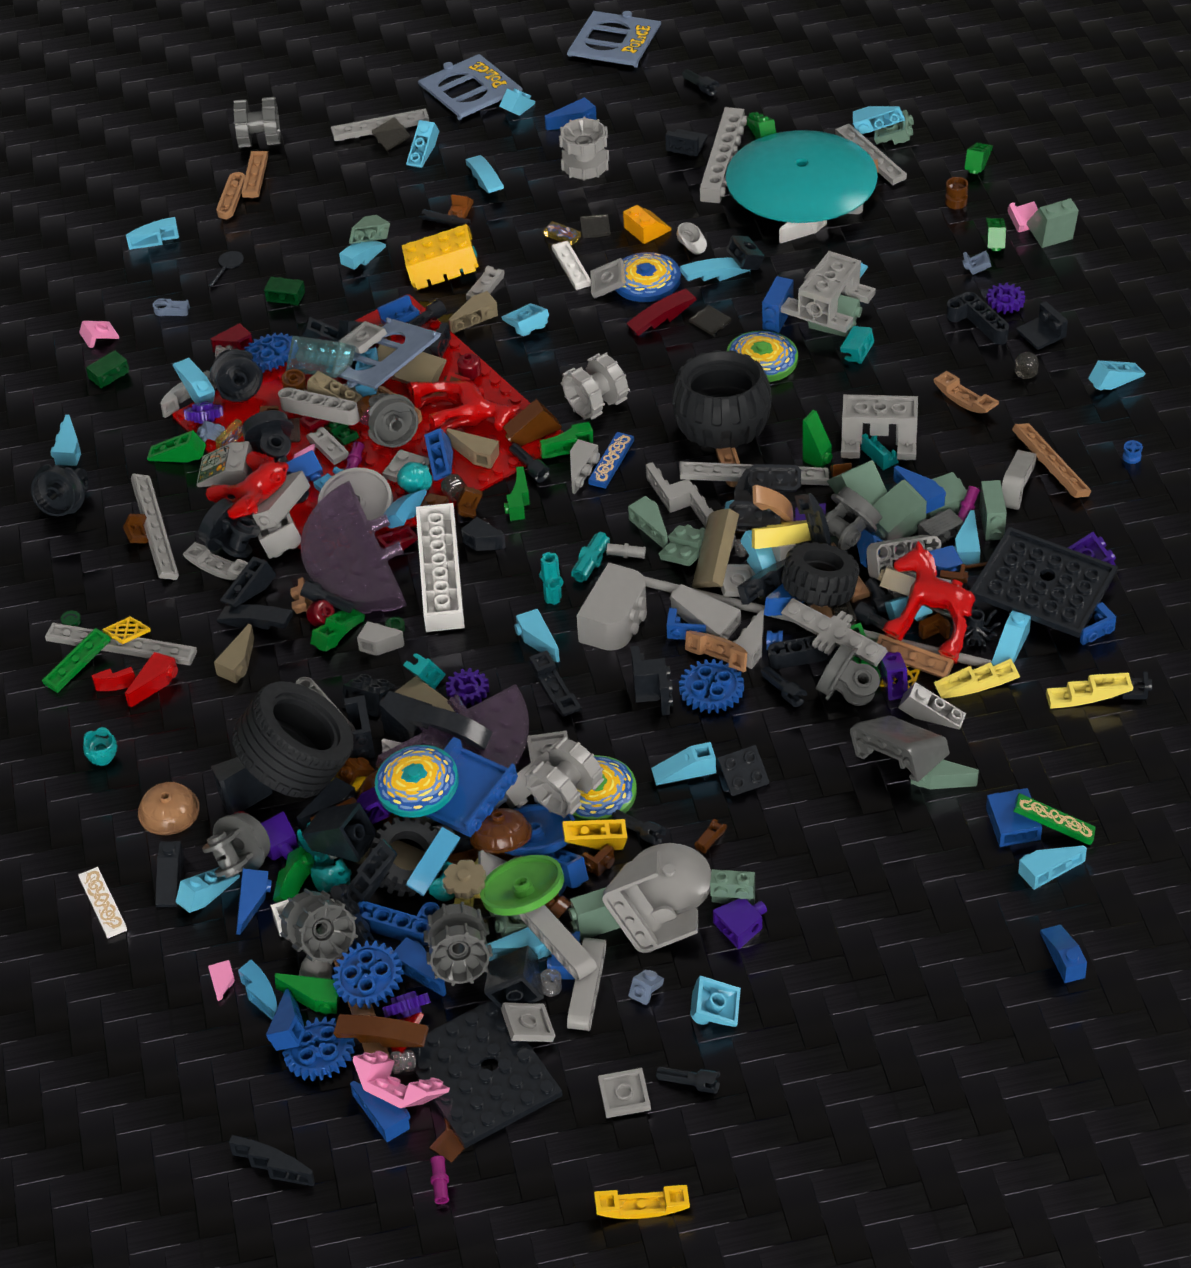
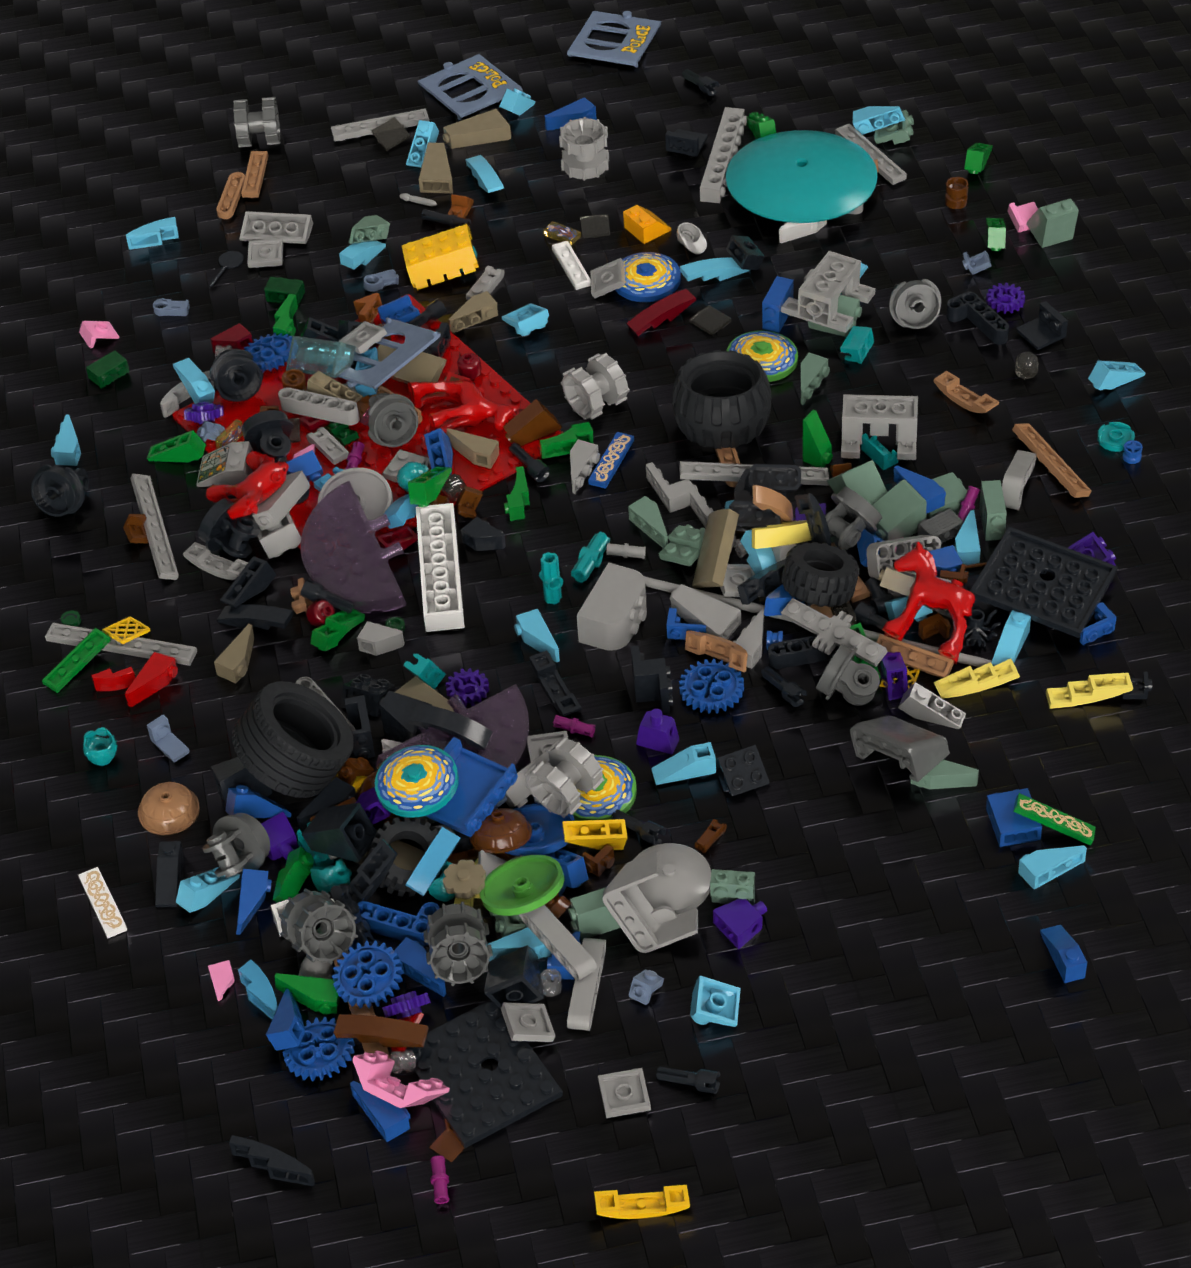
(165, 740): none -> sand blue bracket
(250, 802): none -> blue slope
(265, 226): none -> light grey slope
(265, 253): none -> light grey plate
(284, 316): none -> green slope
(367, 307): none -> dark orange slope
(381, 280): none -> sand blue piece
(407, 197): none -> light grey piece
(428, 485): none -> green slope
(435, 170): none -> dark tan slope
(477, 130): none -> dark tan slope
(574, 726): none -> magenta pin
(658, 732): none -> dark purple torso
(813, 371): none -> sand green slope
(912, 293): none -> dark grey piece
(1115, 436): none -> teal tile

